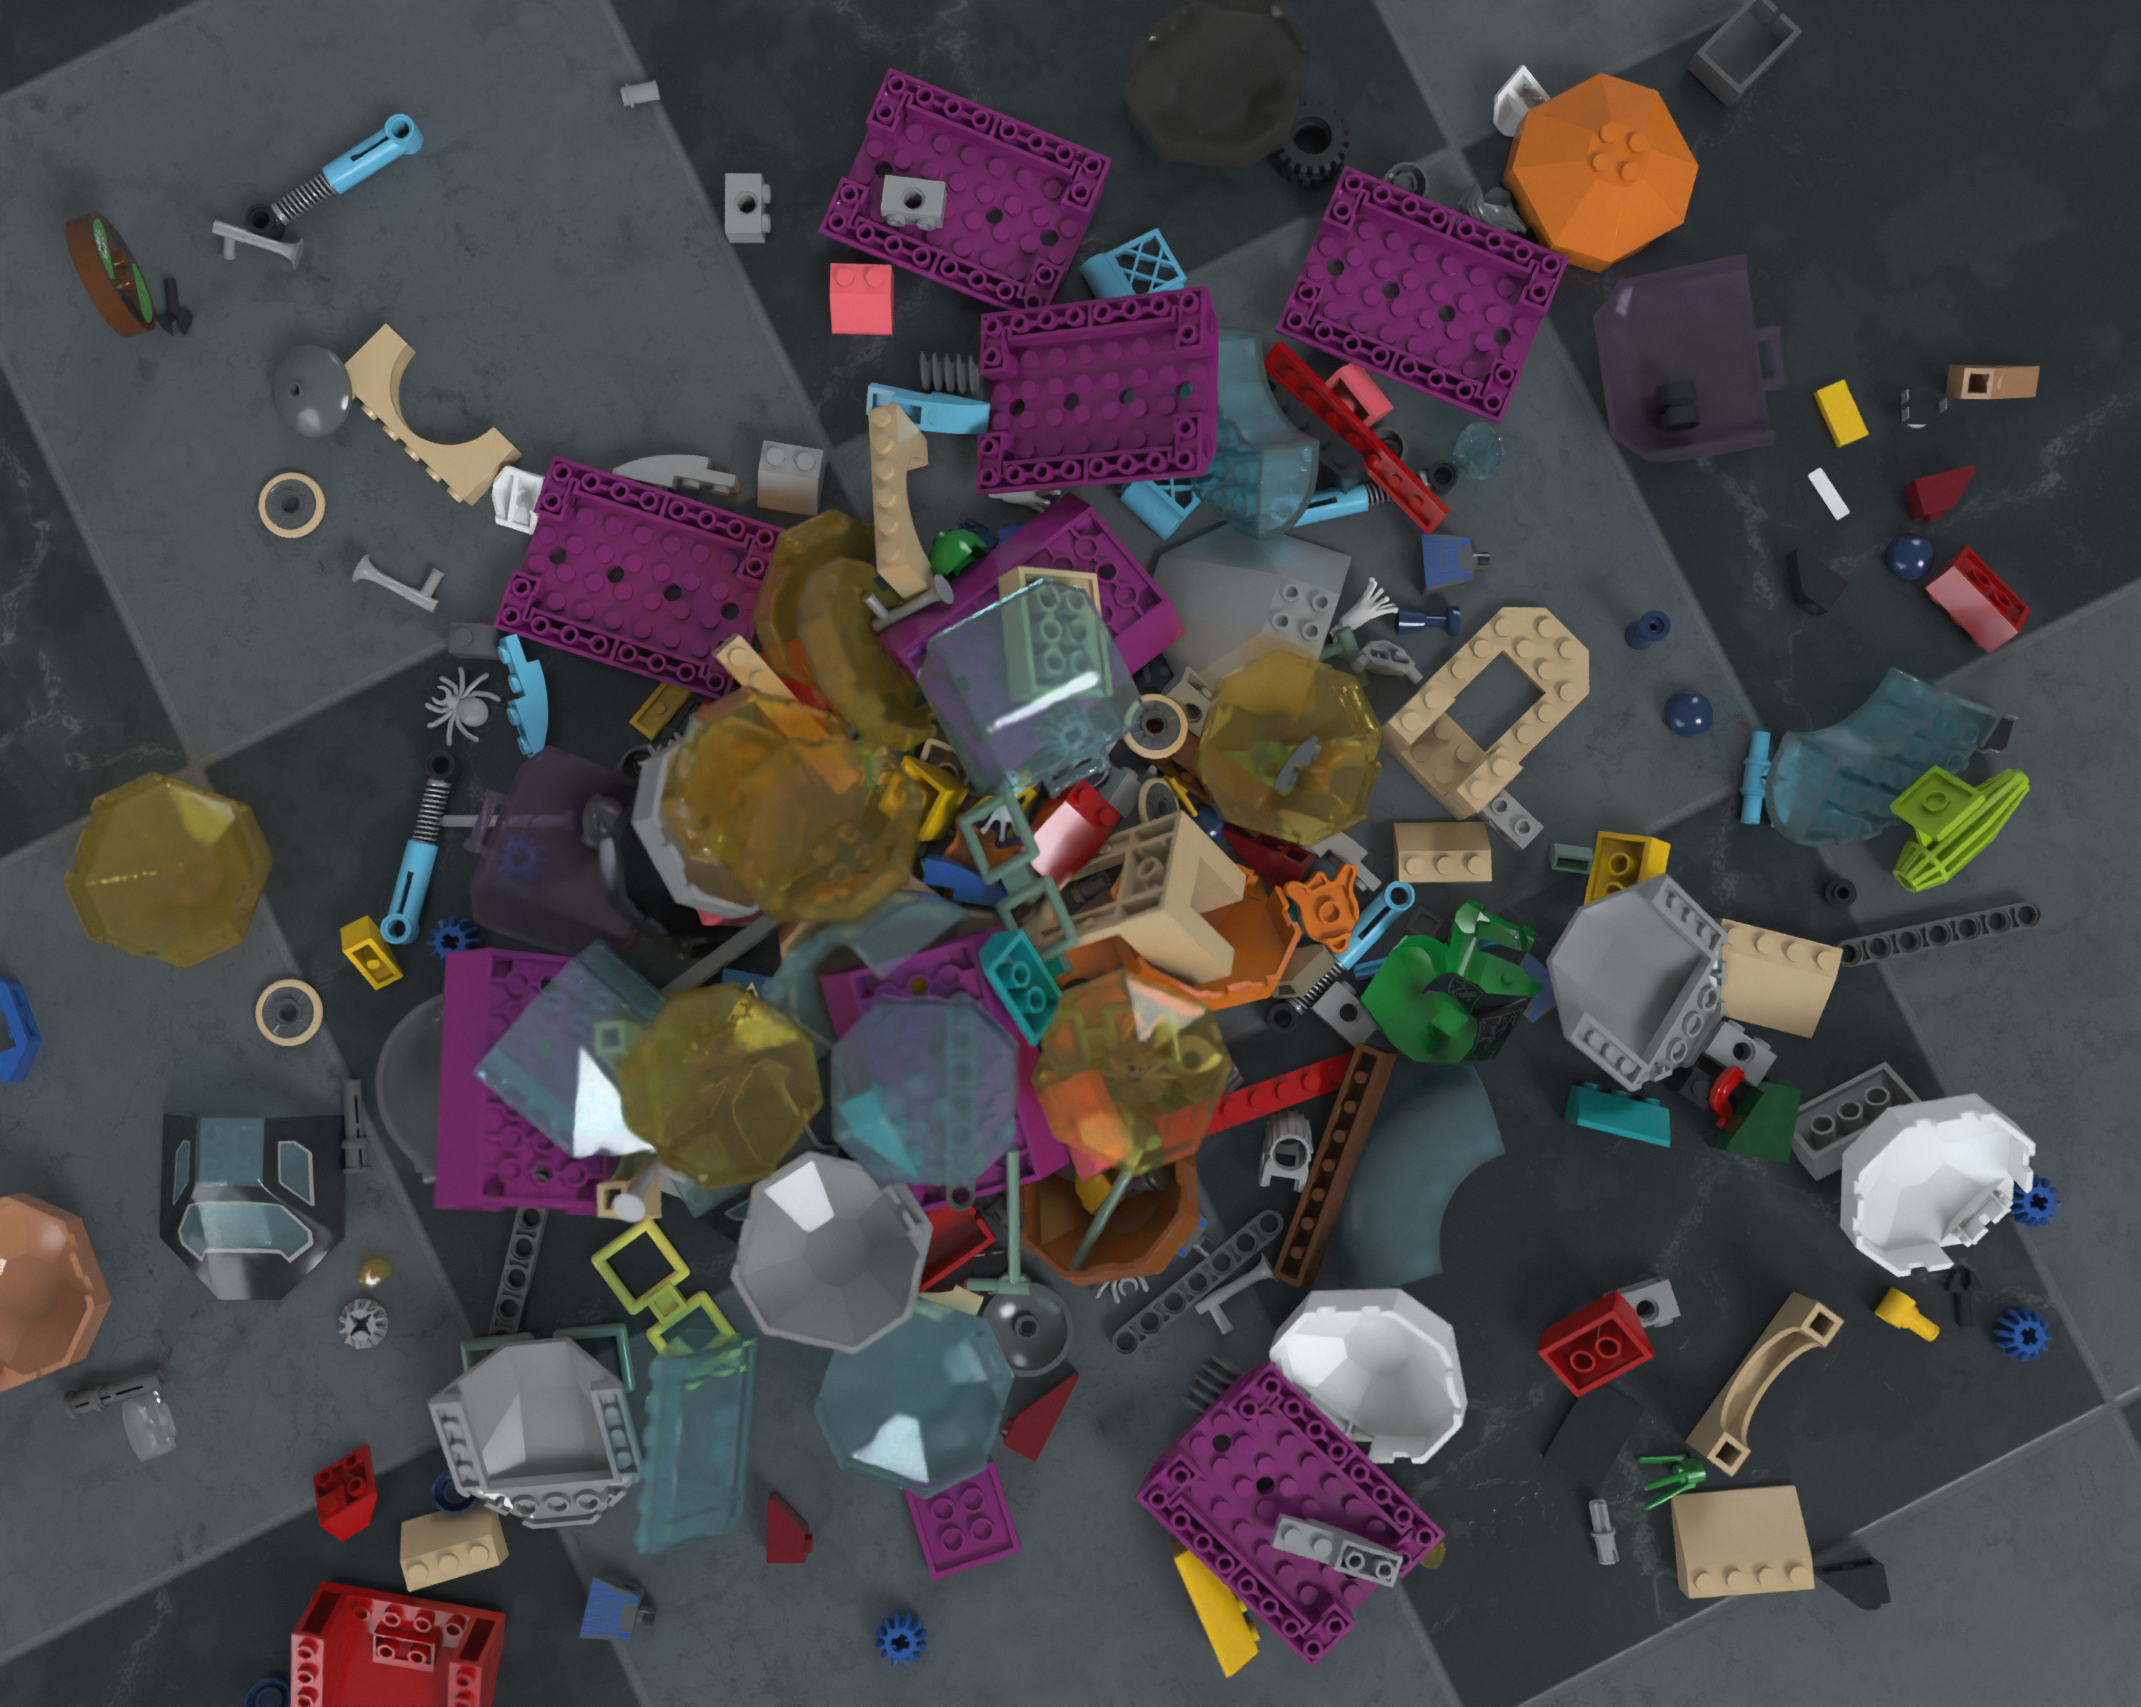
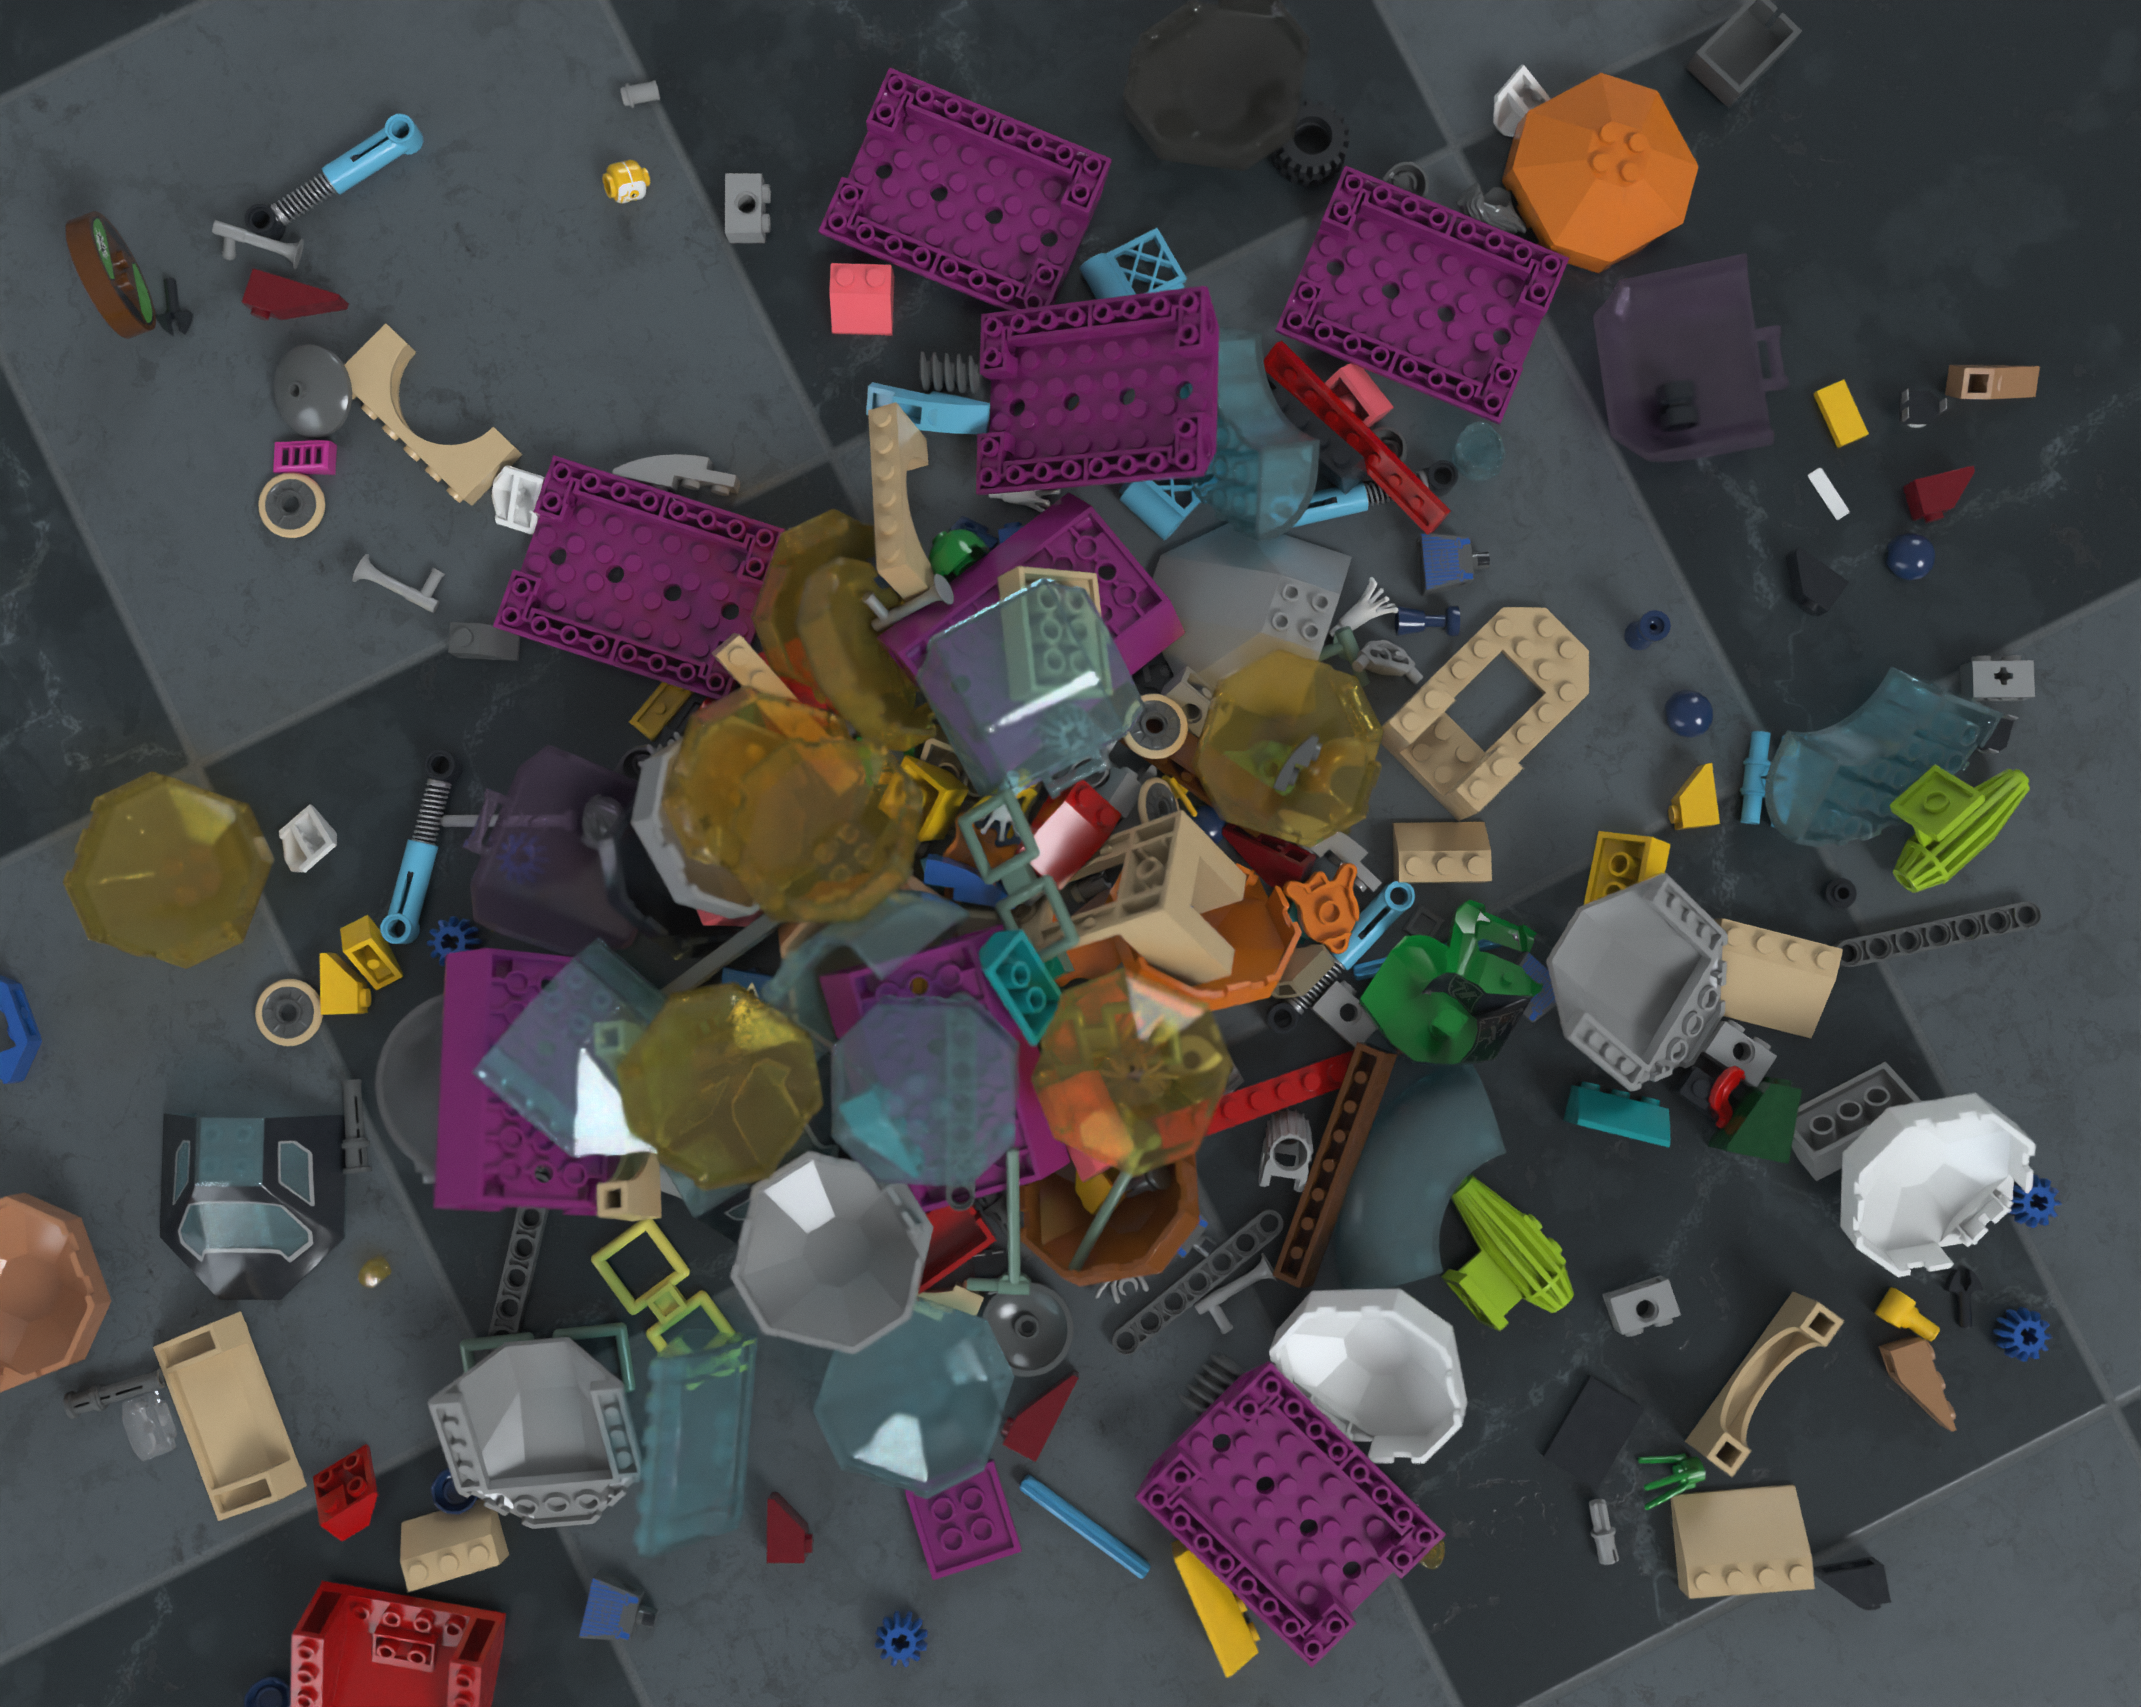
(230, 1417): none -> tan slope
(287, 299): none -> dark red slope
(307, 839): none -> white slope
(328, 457): none -> dark pink slope
(341, 987): none -> yellow slope
(376, 1323): light grey gear -> none
(461, 706): light grey animal -> none
(531, 708): medium azure slope -> none
(626, 181): none -> yellow head
(630, 1206): light grey piece -> none
(791, 478): light grey slope -> none
(901, 190): light grey brick -> none
(1085, 1526): none -> dark azure axle
(1336, 1547): light grey slope -> none
(1510, 821): light grey brick -> none
(1512, 1259): none -> lime piece
(1572, 852): sand green piece -> none
(1595, 1344): red slope -> none
(1695, 801): none -> yellow slope
(1912, 1368): none -> medium nougat slope
(1978, 600): red slope -> none
(2015, 680): none -> light grey brick

